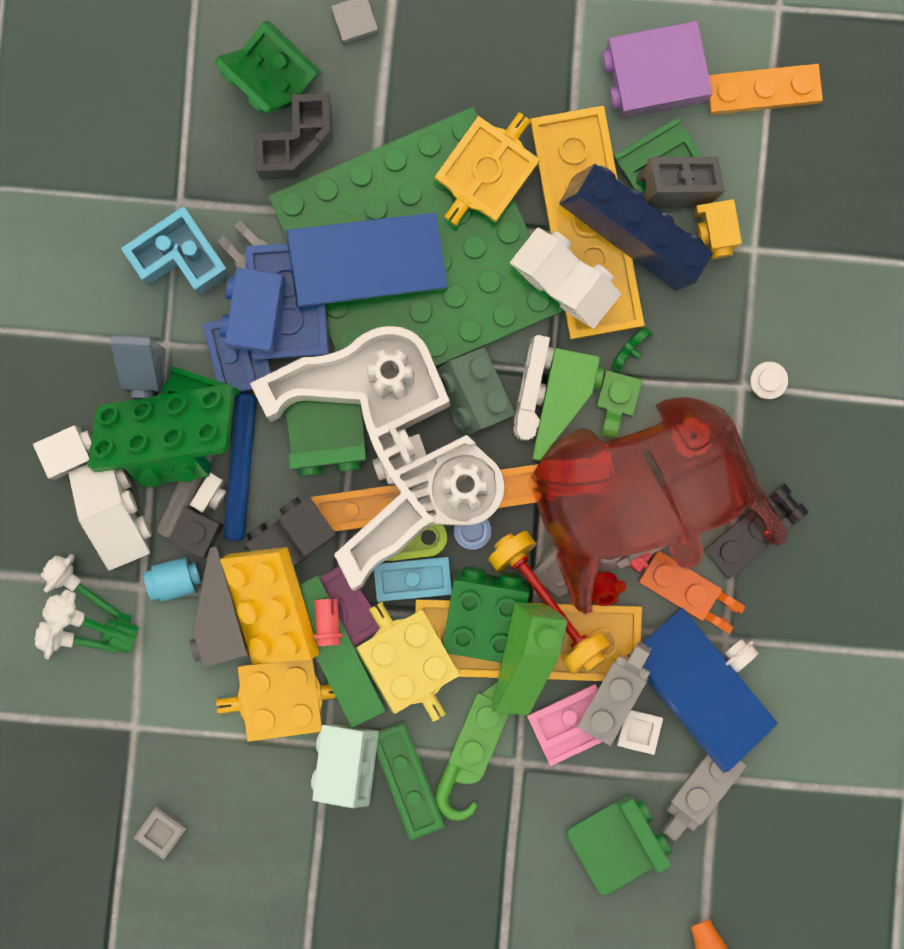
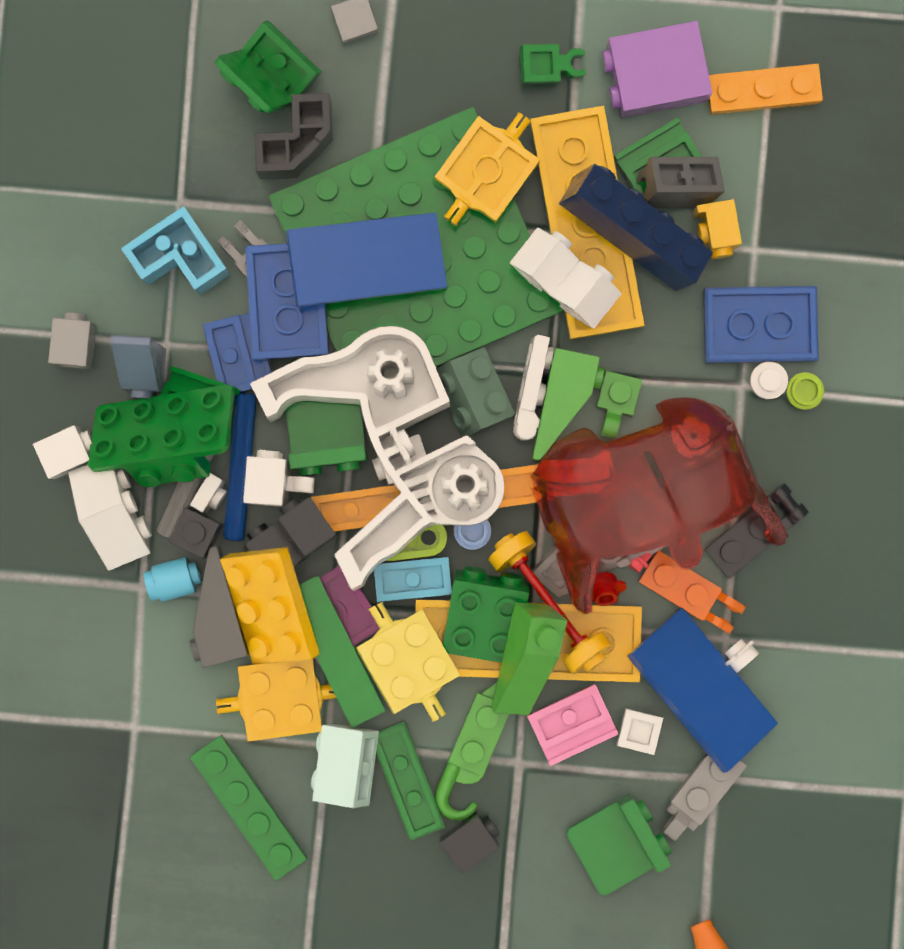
(61, 611): plant -> none
(72, 341): none -> light grey brick
(160, 832): light grey tile -> none
(248, 807): none -> green plate
(253, 310): brick -> none
(270, 480): none -> white brick
(327, 622): coral pin -> none
(470, 841): none -> black brick
(544, 64): none -> green plate
(616, 695): light grey hinge -> none
(629, 348): green piece -> none
(761, 324): none -> blue tile
(805, 391): none -> lime plate

